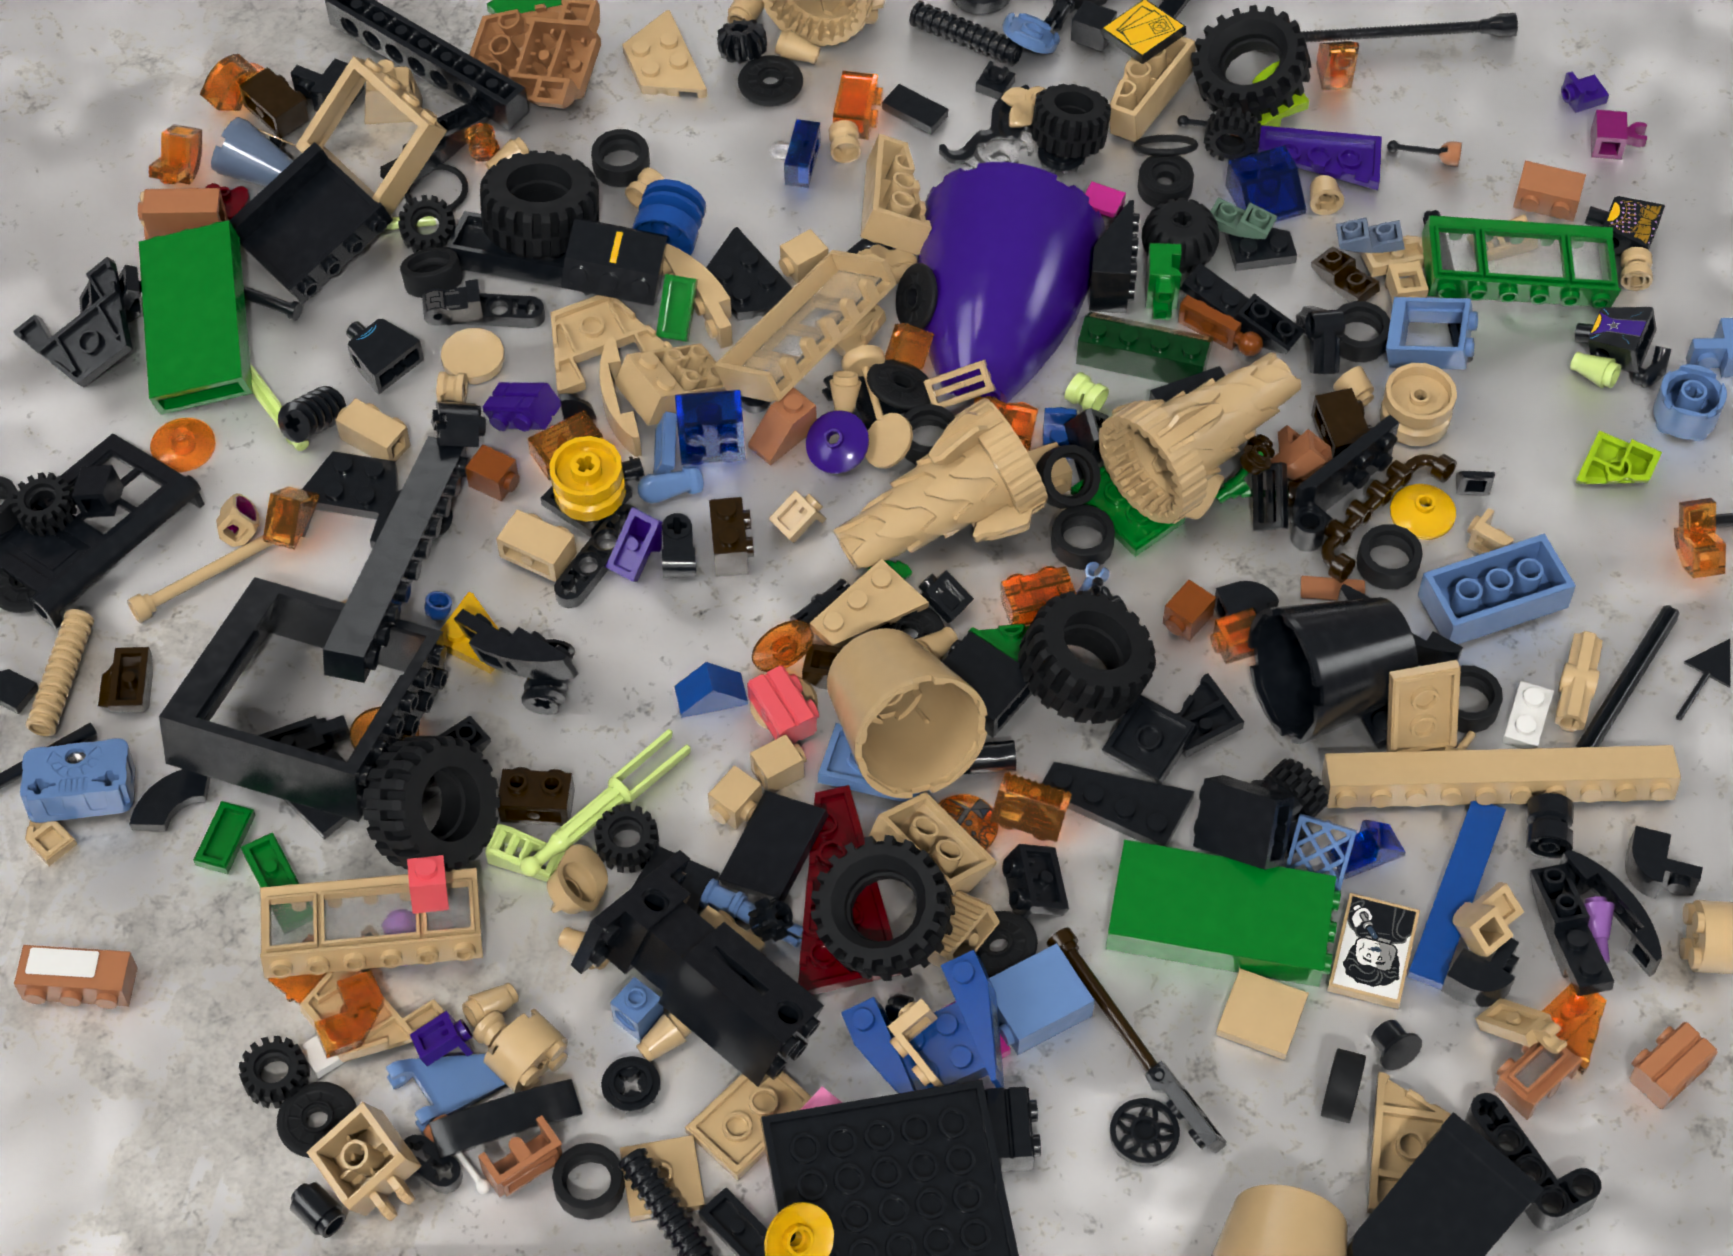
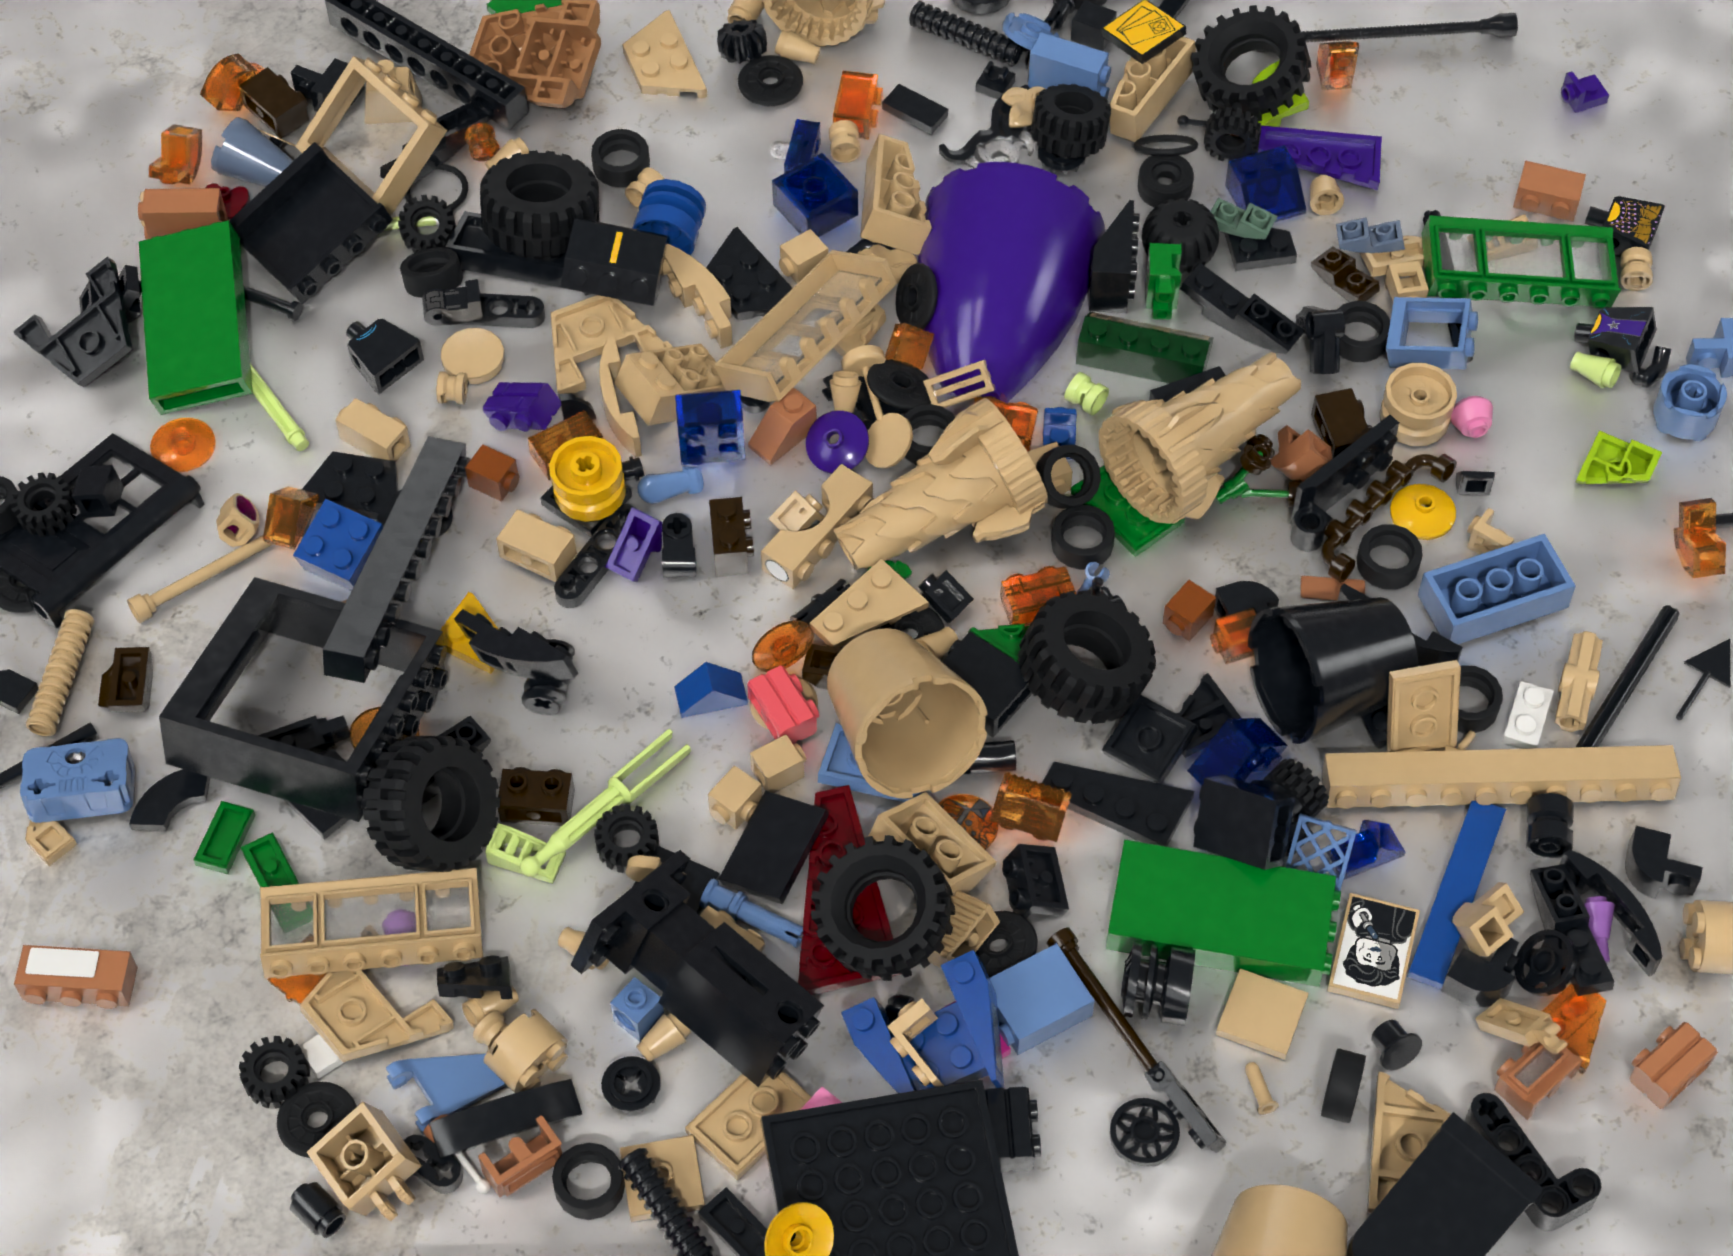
(310, 413): black piece -> none
(337, 544): none -> blue piece
(350, 1029): clear orange tile -> none
(428, 884): coral brick -> none
(434, 603): blue hinge -> none
(441, 1037): dark purple bracket -> none
(458, 424): black cylinder -> none
(470, 979): none -> black wing
(577, 881): tan piece -> none
(641, 866): none -> tan tile
(665, 444): medium blue tile -> none
(676, 307): green tile -> none
(770, 919): black gear -> none
(794, 554): none -> tan arch
(815, 196): none -> clear blue brick
(1068, 63): none -> medium blue brick
(1084, 432): black slope -> none
(1106, 199): dark pink panel -> none
(1158, 983): none -> black wheel
(1223, 327): dark orange plate -> none
(1239, 750): none -> clear blue brick
(1260, 1089): none -> tan piece
(1276, 502): black tile -> none
(1359, 382): tan hat -> none
(1448, 153): hinge -> none
(1473, 416): none -> bright pink cone
(1547, 964): none -> black wheel
(1612, 134): magenta brick -> none

